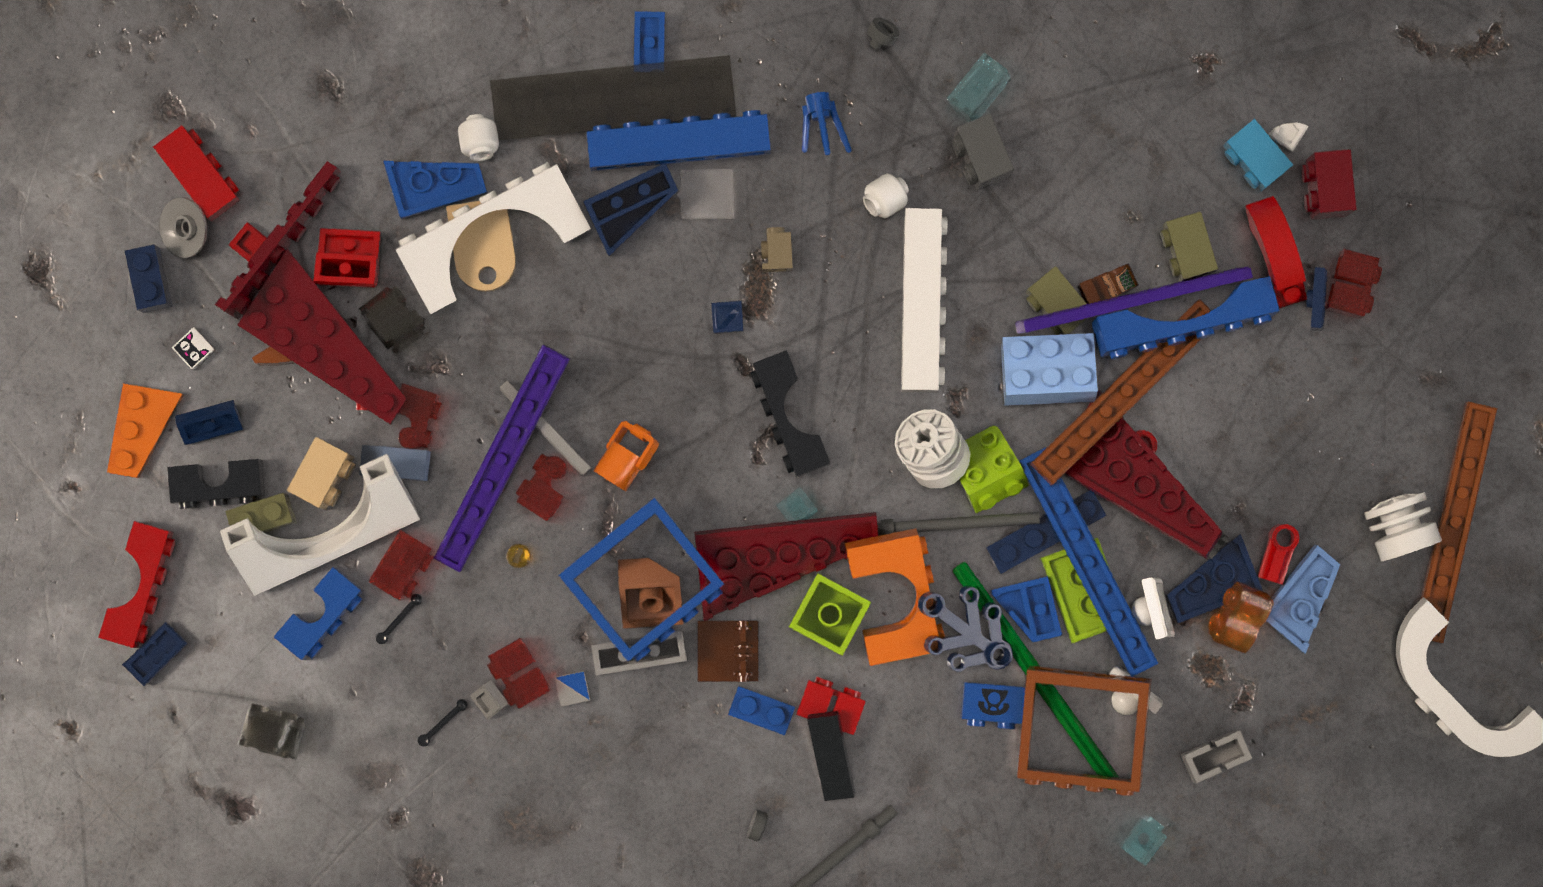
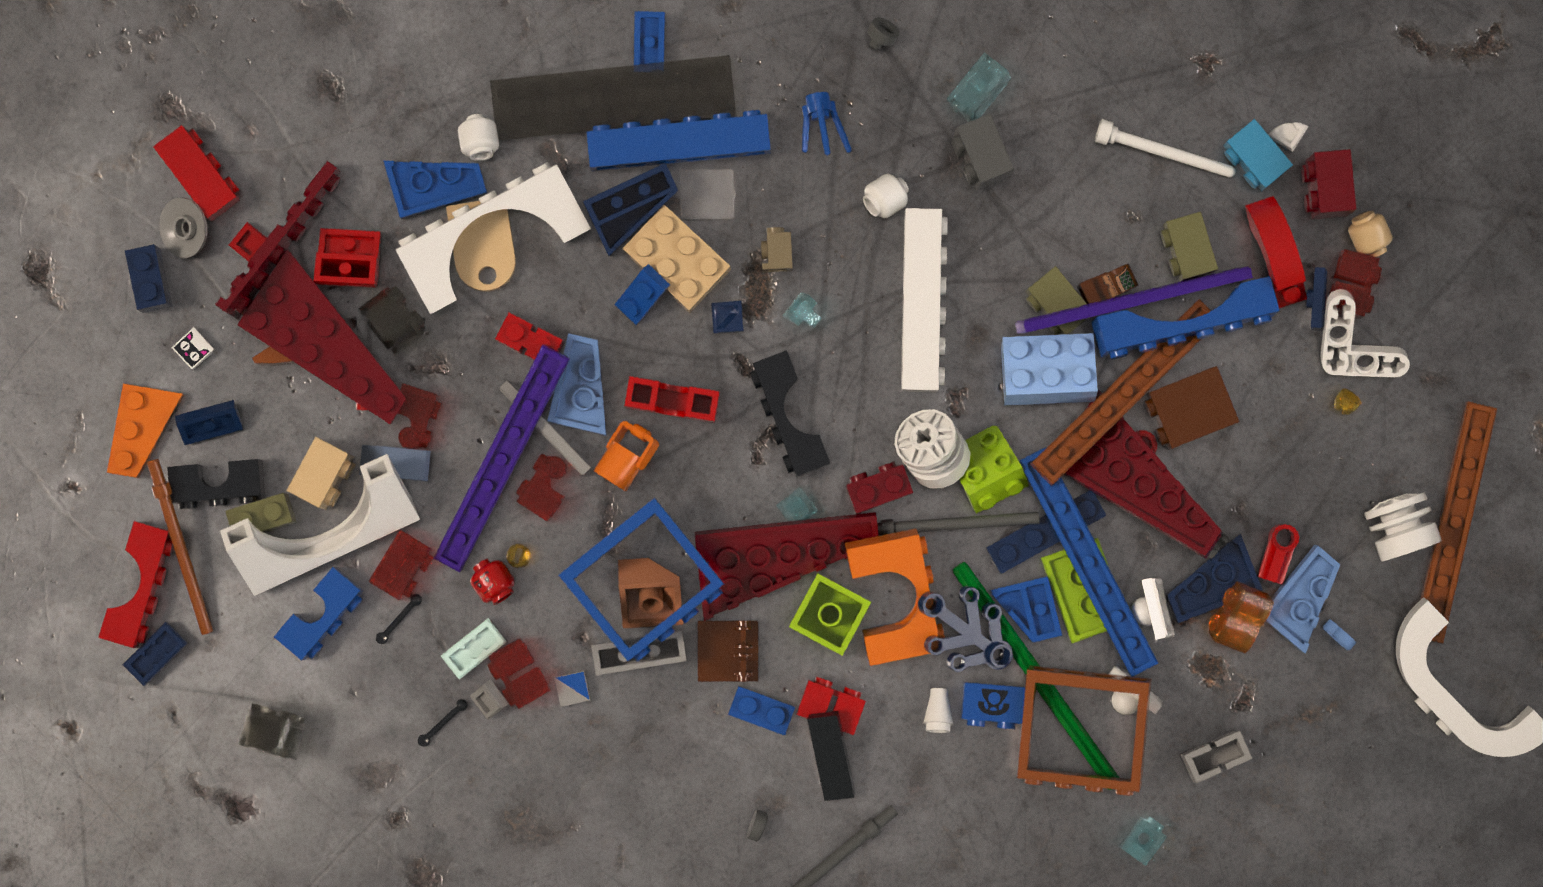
(162, 491): none -> dark orange bar
(473, 648): none -> light aqua plate
(492, 581): none -> red head
(518, 333): none -> red piece
(579, 392): none -> medium blue wing
(642, 294): none -> blue plate
(672, 400): none -> red arch
(678, 257): none -> tan brick
(802, 310): none -> clear light blue tile
(878, 489): none -> dark red brick
(938, 712): none -> white cone
(1109, 133): none -> white piece
(1191, 408): none -> reddish brown brick
(1339, 635): none -> medium blue tile
(1347, 401): none -> clear yellow hinge
(1350, 353): none -> white beam
(1370, 233): none -> tan head

